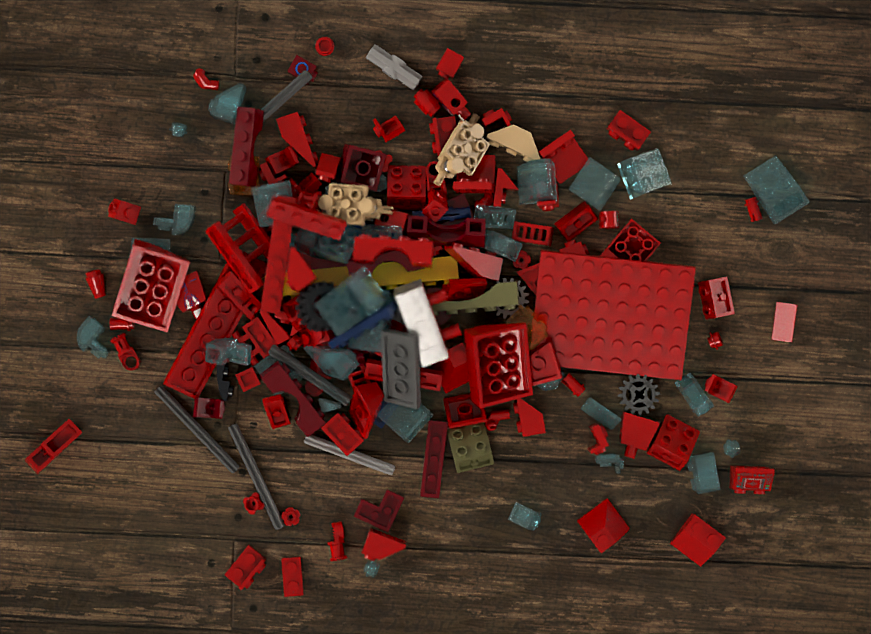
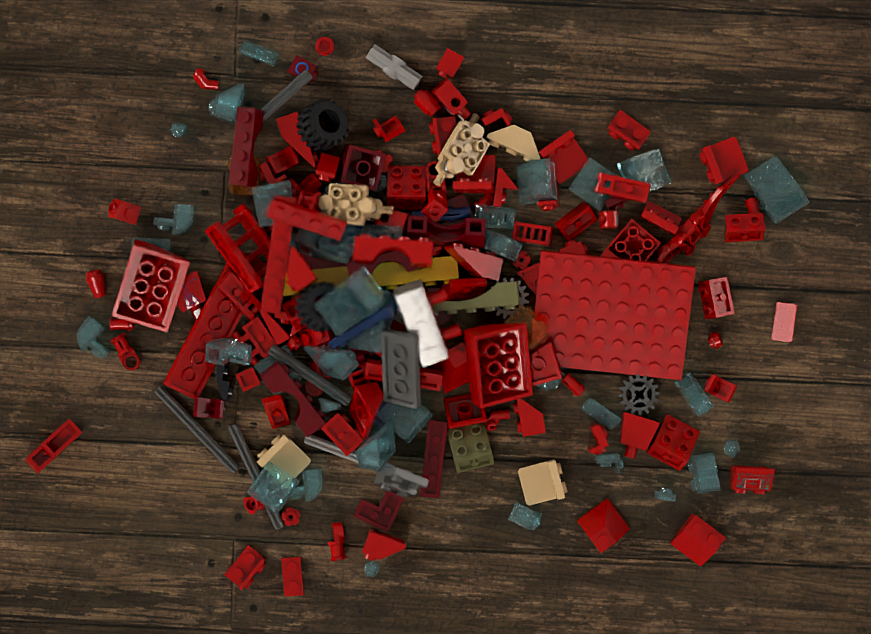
(259, 53): none -> clear light blue slope
(273, 487): none -> clear light blue plate
(285, 455): none -> tan bracket
(312, 485): none -> clear light blue brick
(334, 119): none -> black tyre
(377, 447): none -> clear light blue slope
(399, 481): none -> dark grey plate
(542, 482): none -> tan bracket
(615, 203): none -> dark red bracket
(623, 188): none -> red plate
(660, 218): none -> red bracket
(665, 494): none -> clear light blue plate
(695, 226): none -> red animal
(723, 160): none -> red bracket
(744, 227): none -> red bracket

